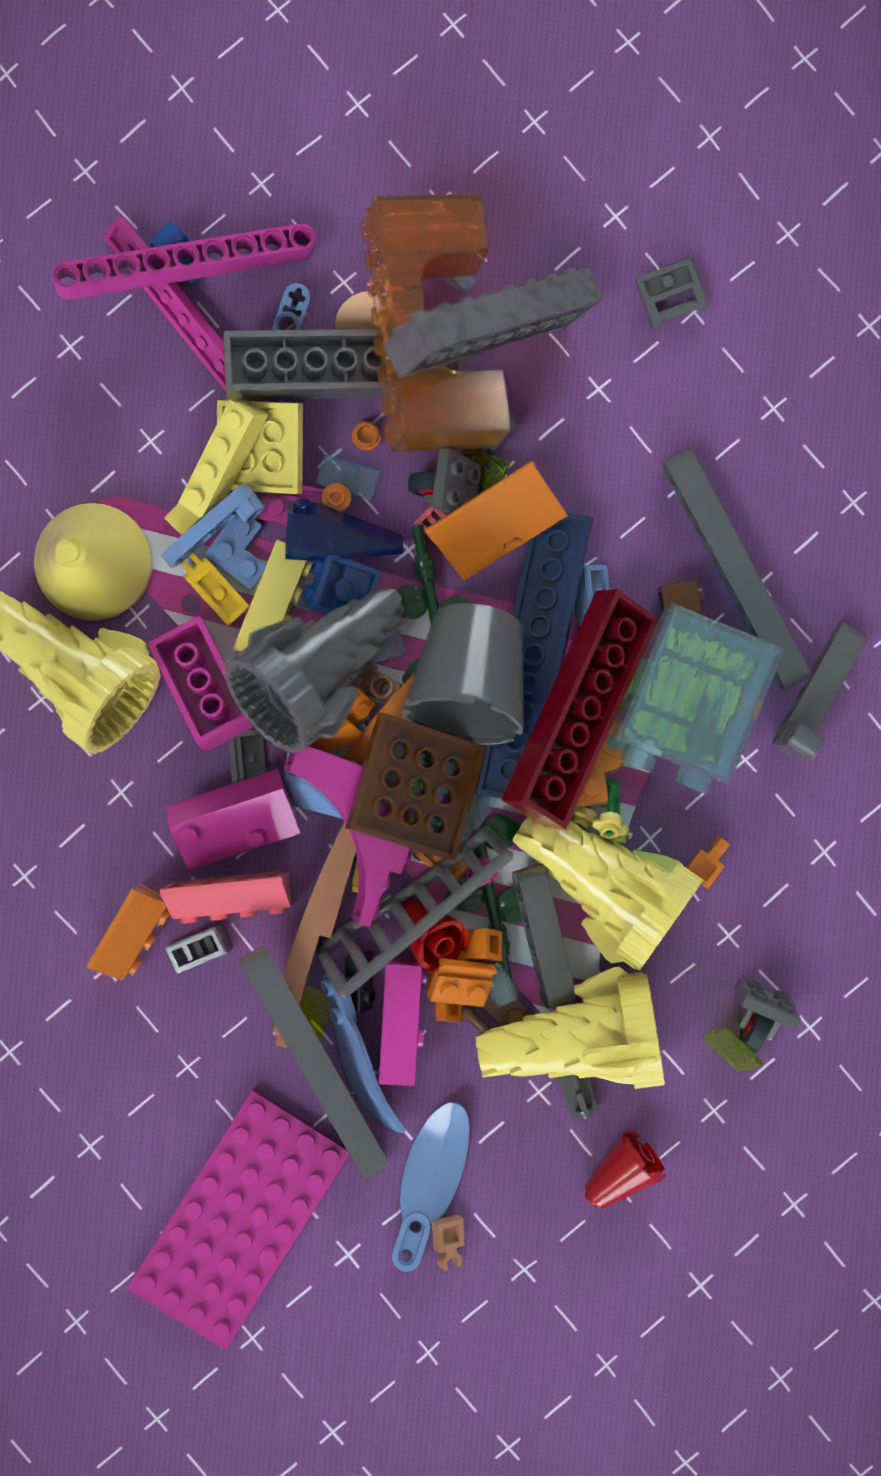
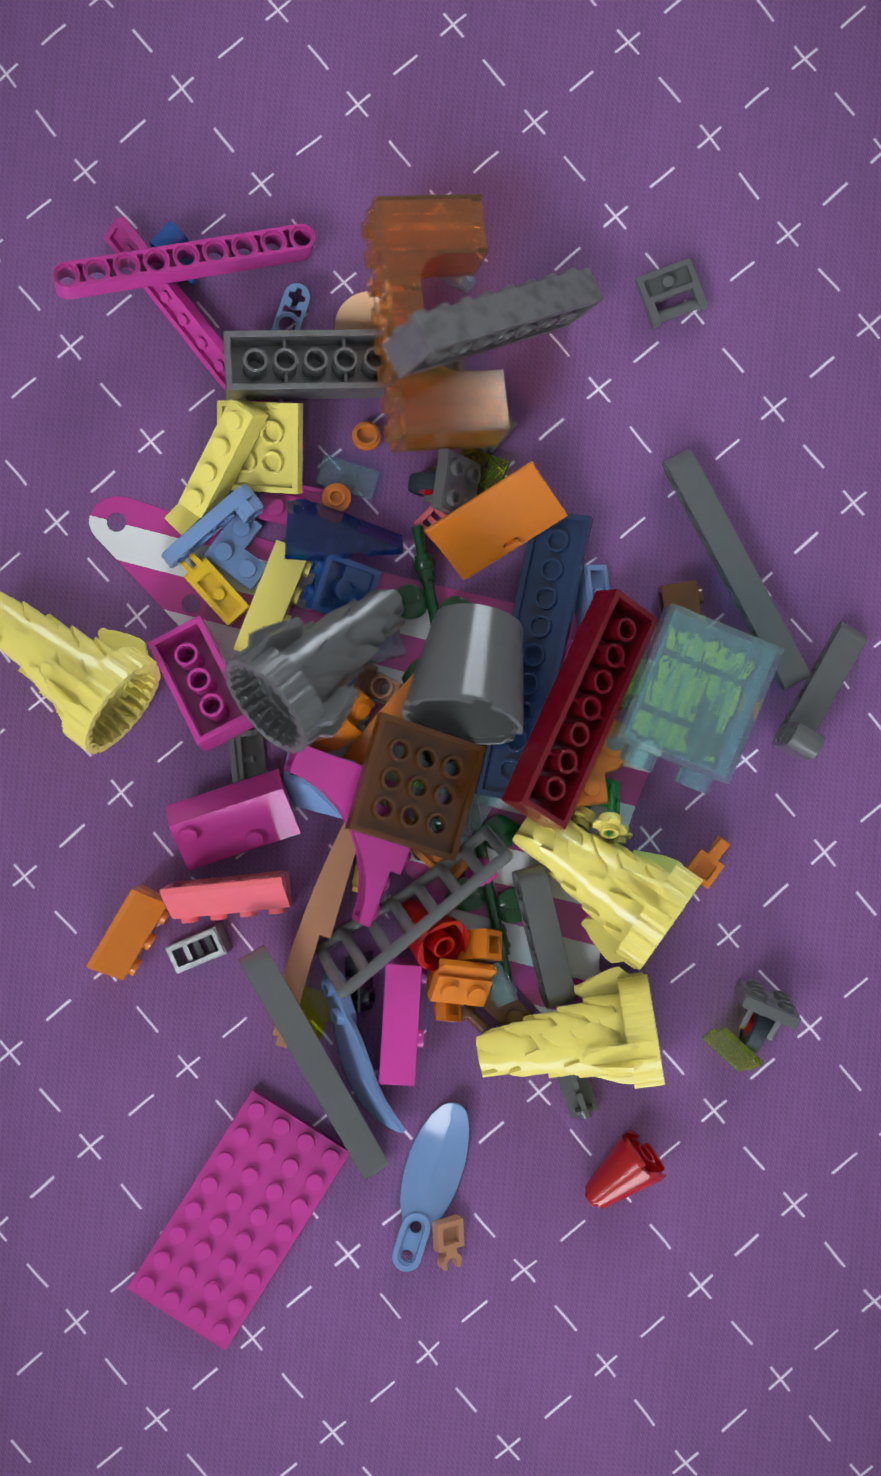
(93, 562): light yellow cone -> none

